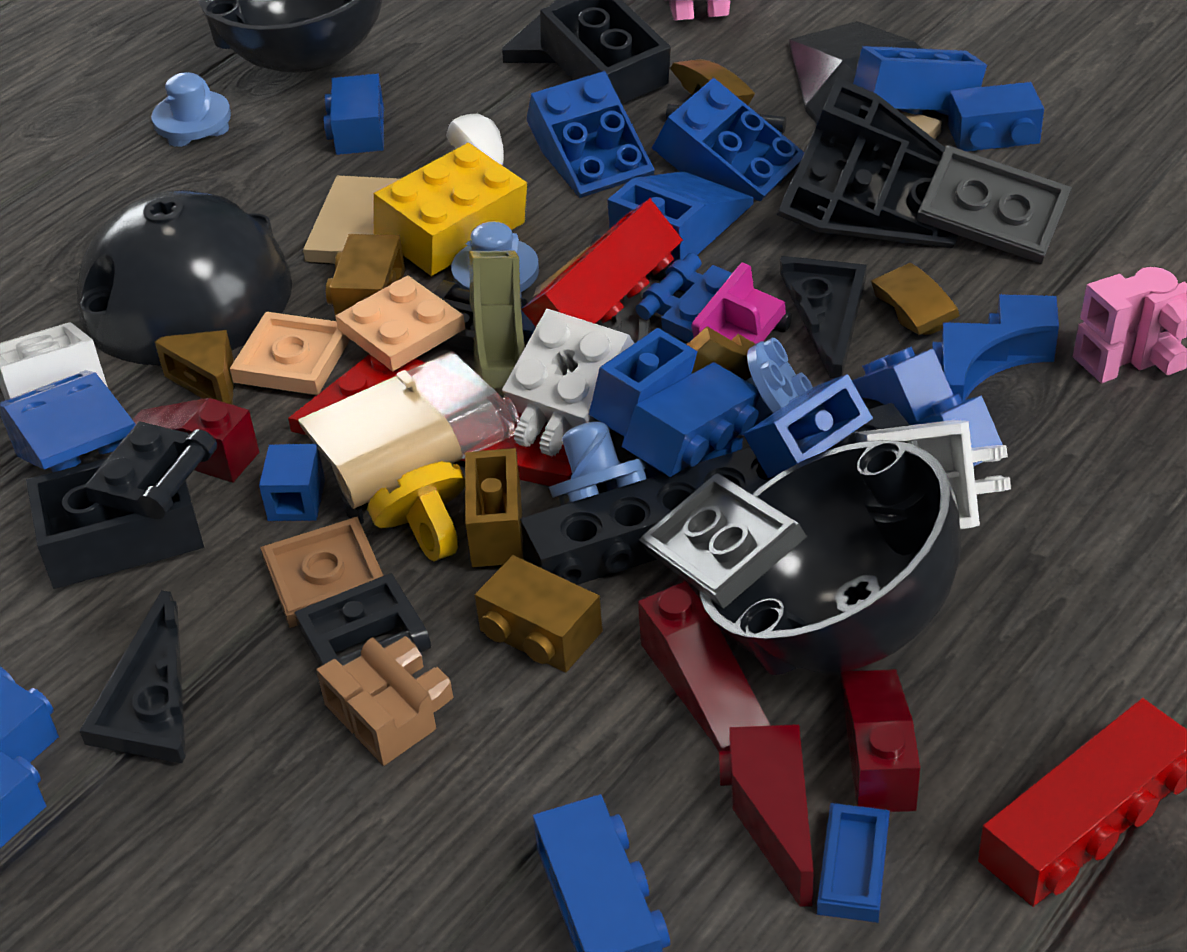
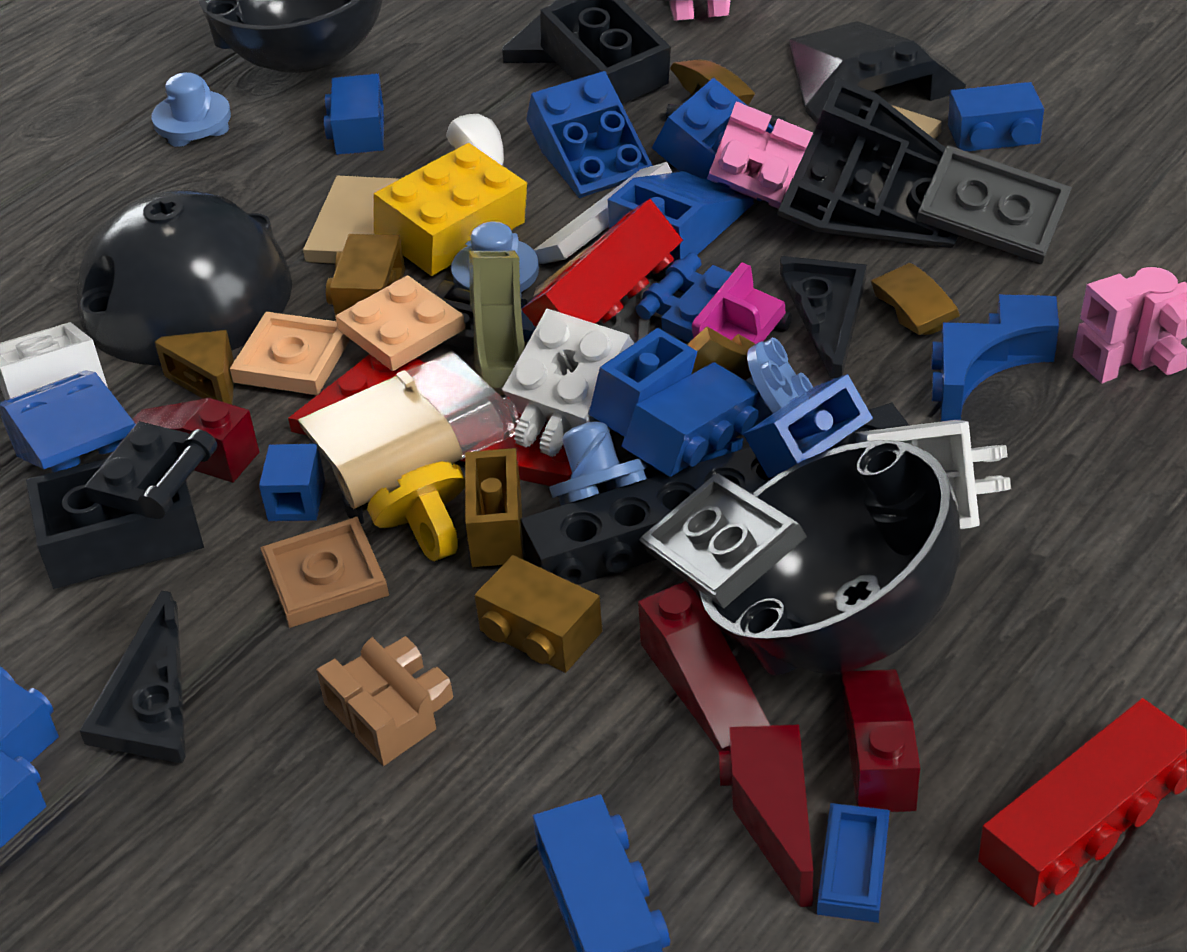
(358, 617): black plate -> none
(587, 224): none -> white tile
(756, 160): none -> bright pink hips
(917, 77): blue brick -> none
(923, 394): arch -> none

